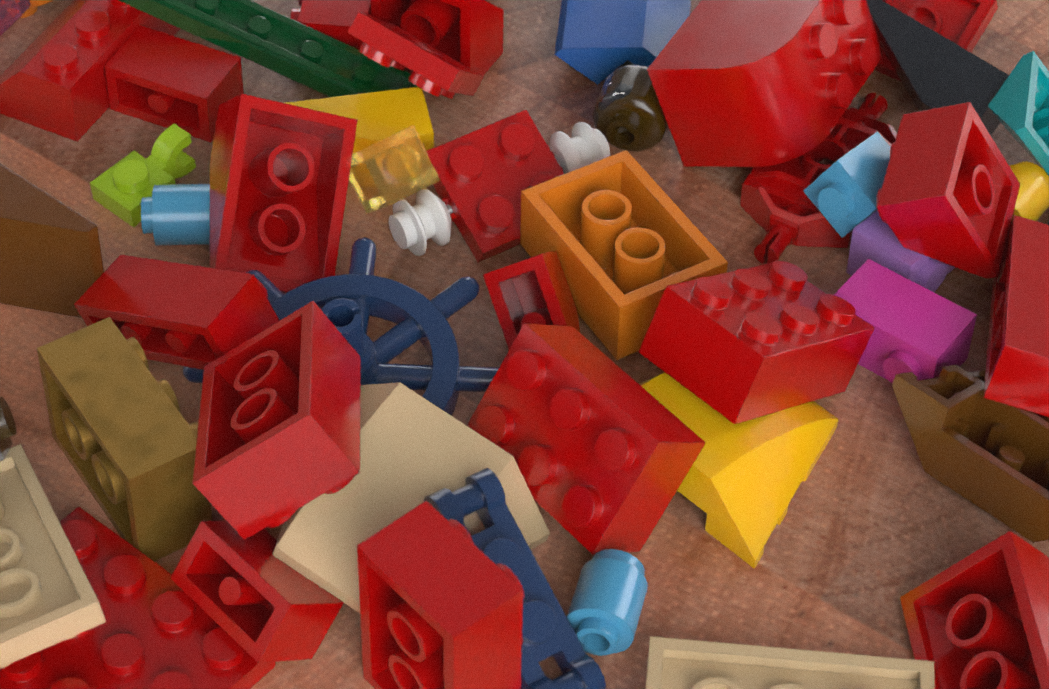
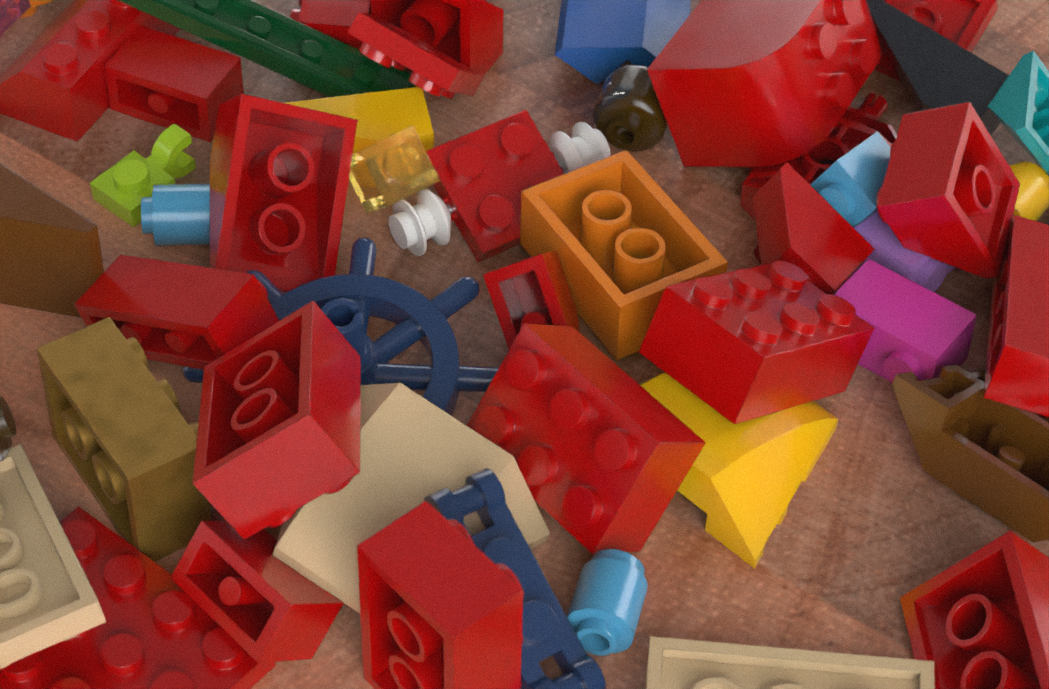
(805, 230): none -> red slope

